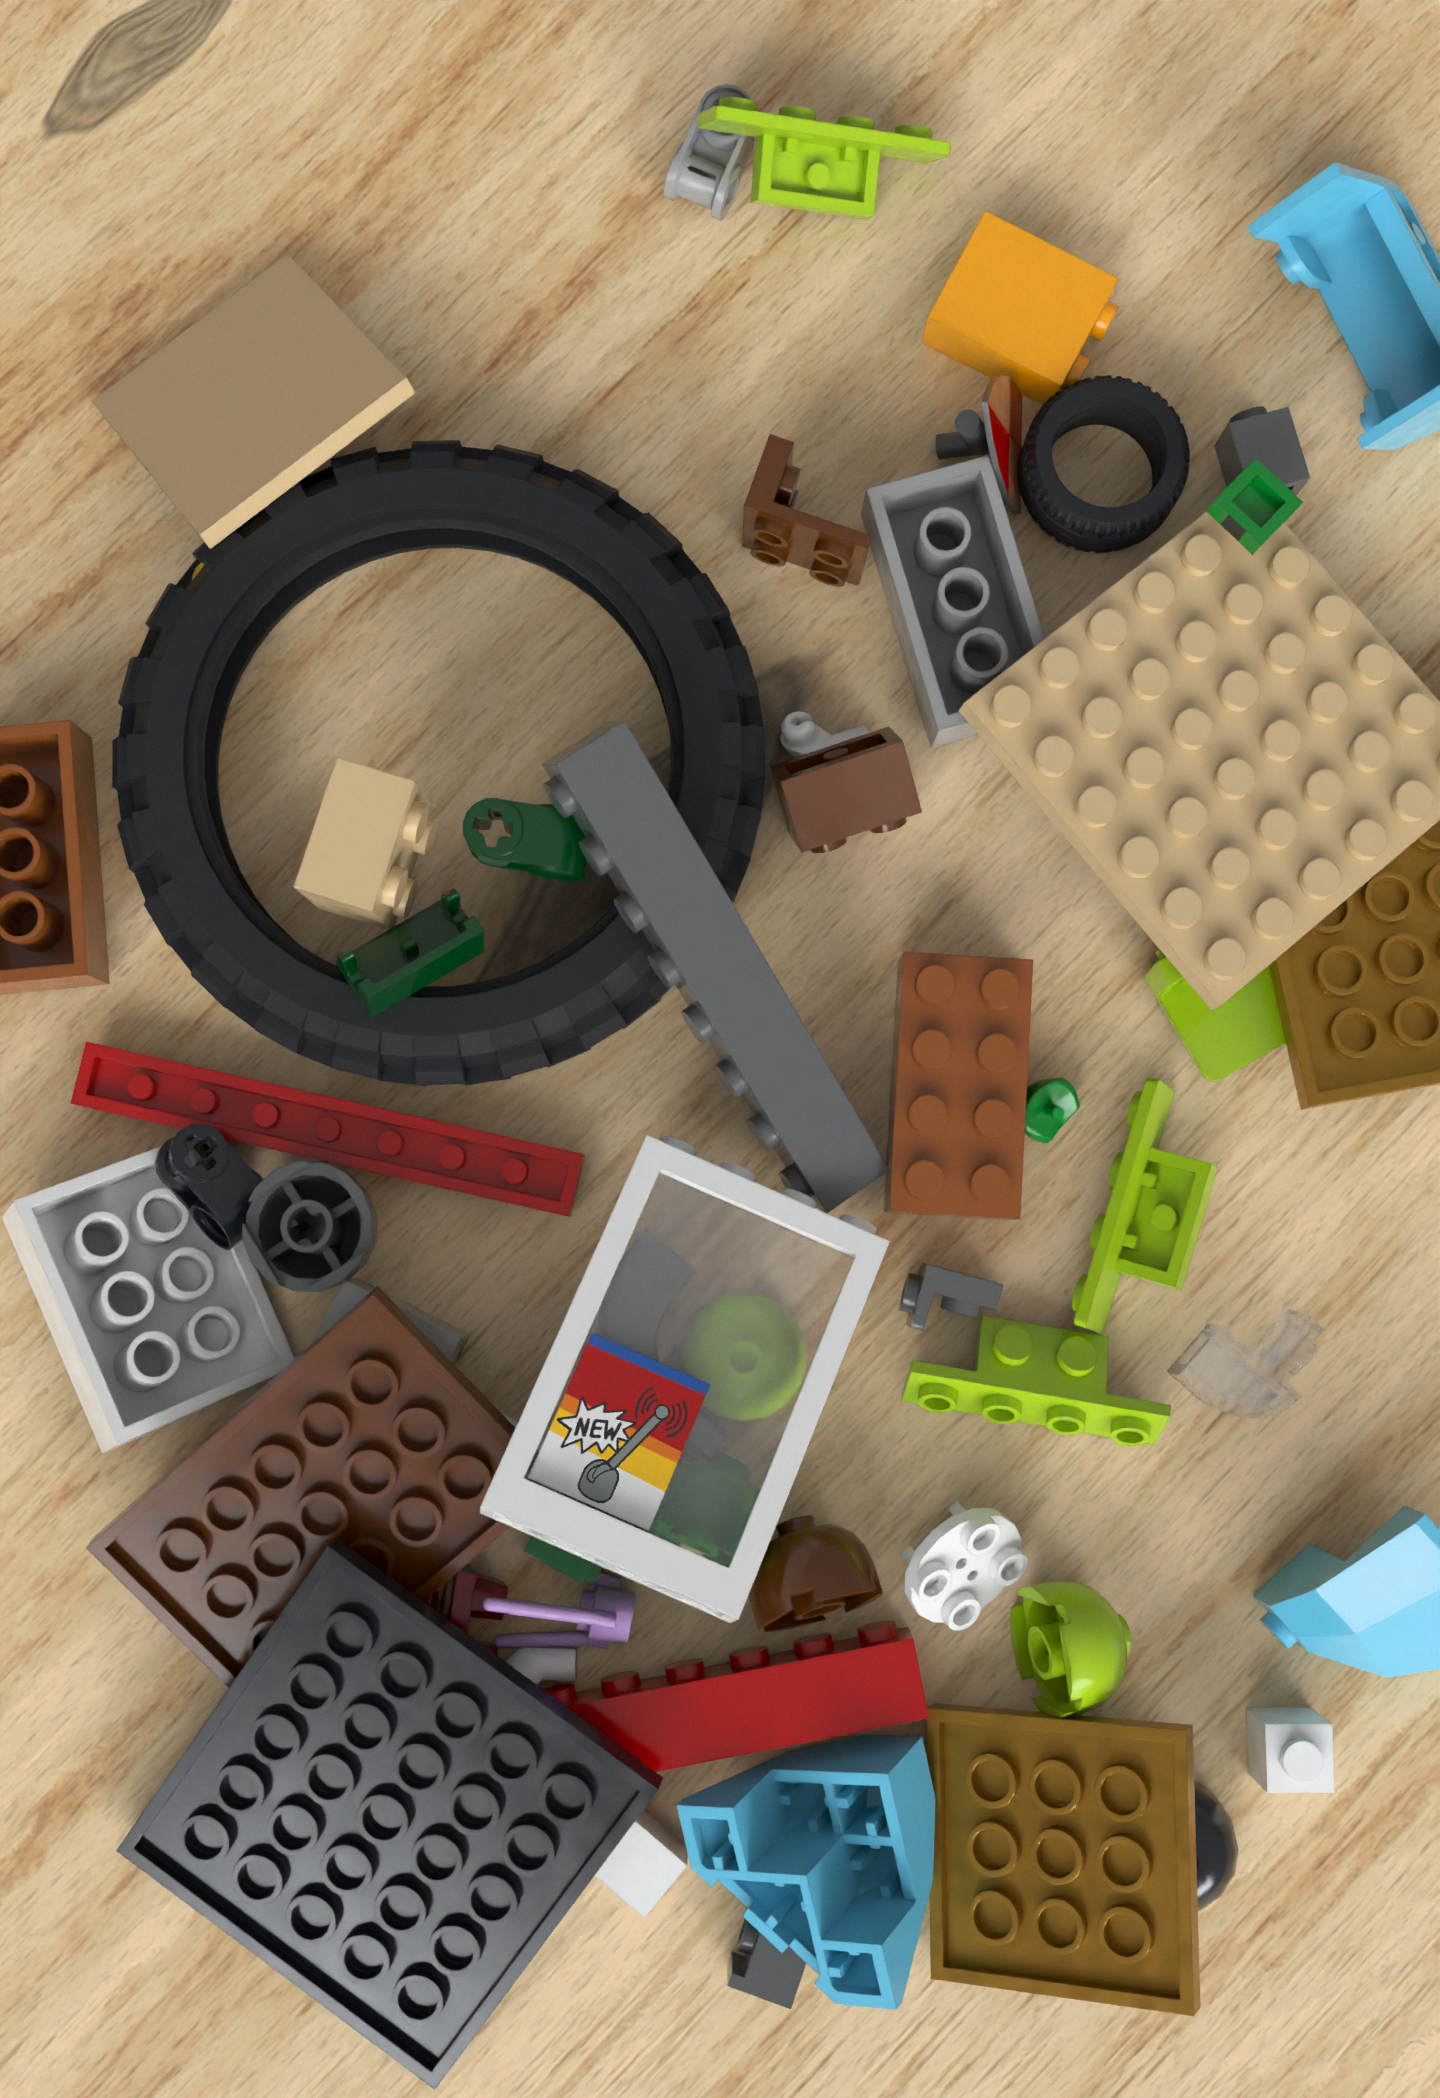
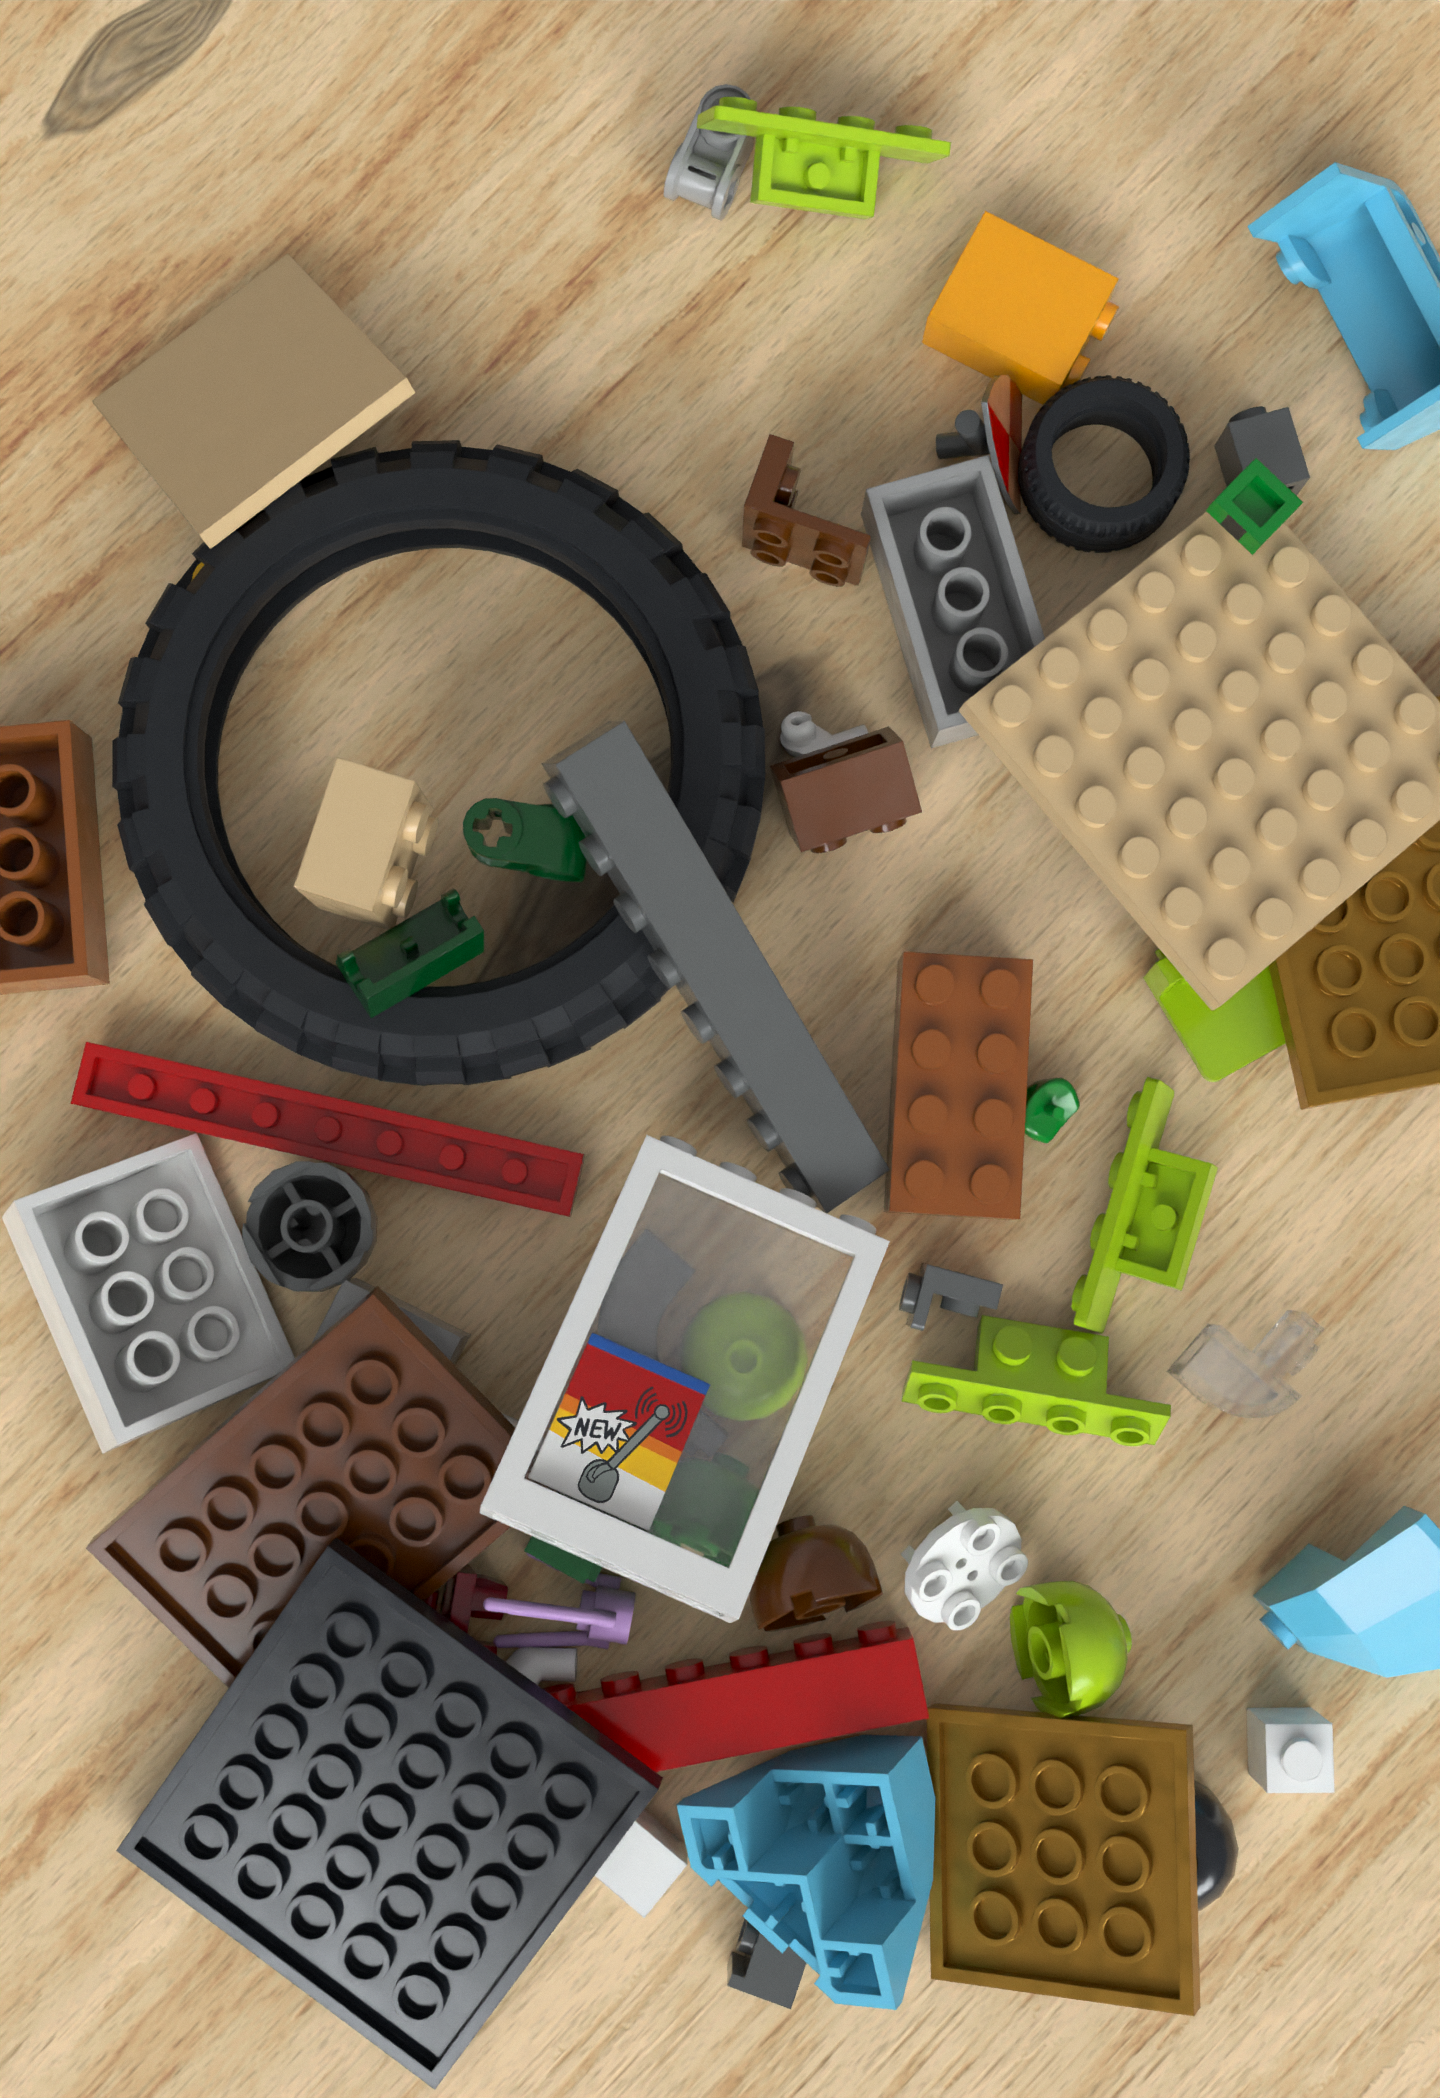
(215, 1188): black piece -> none

